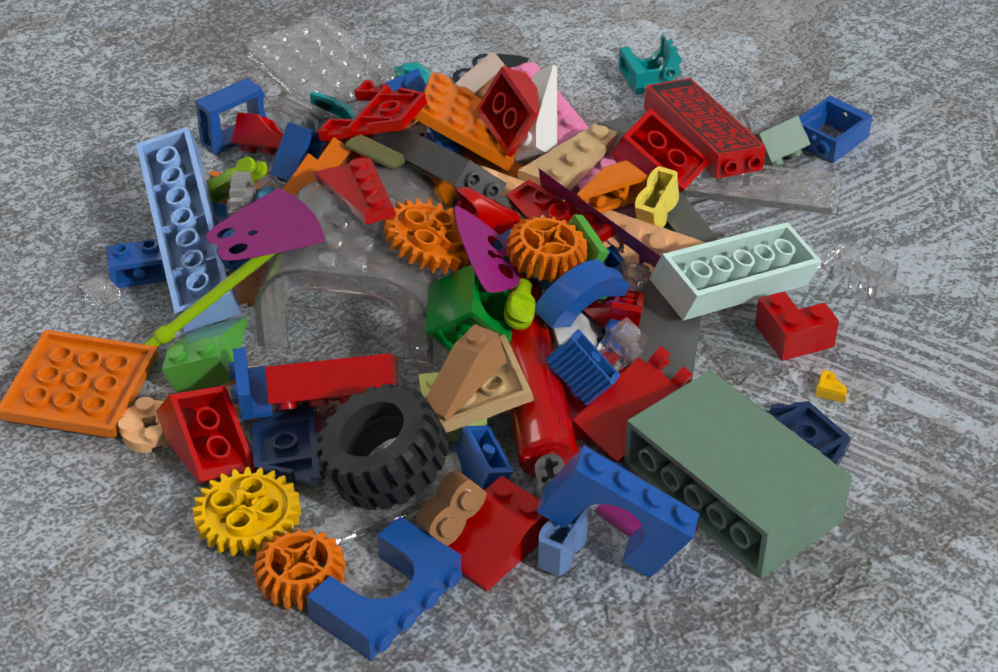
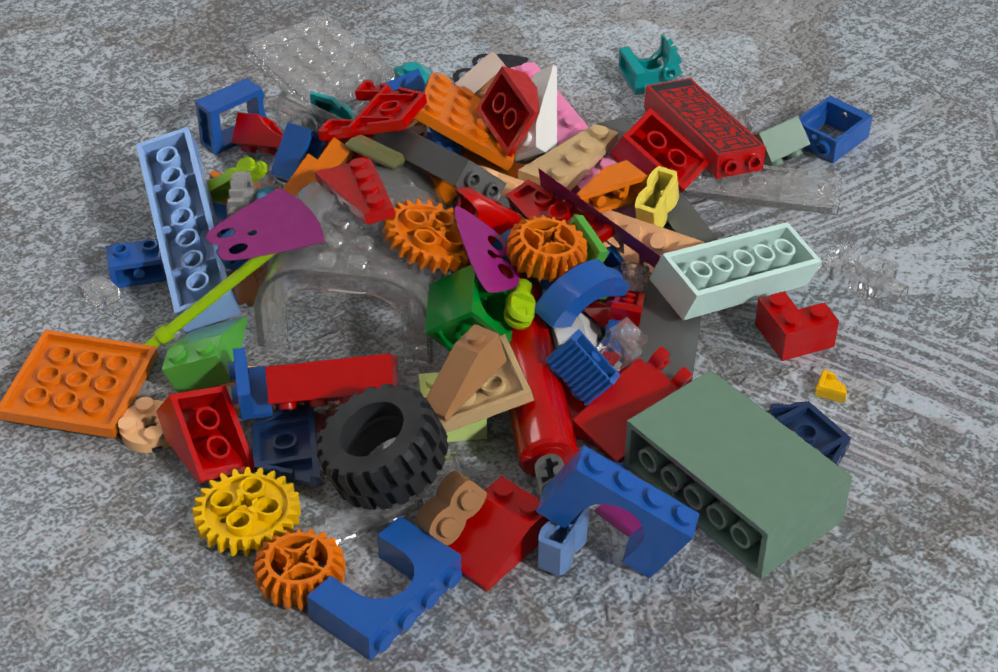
(481, 456): blue brick -> none

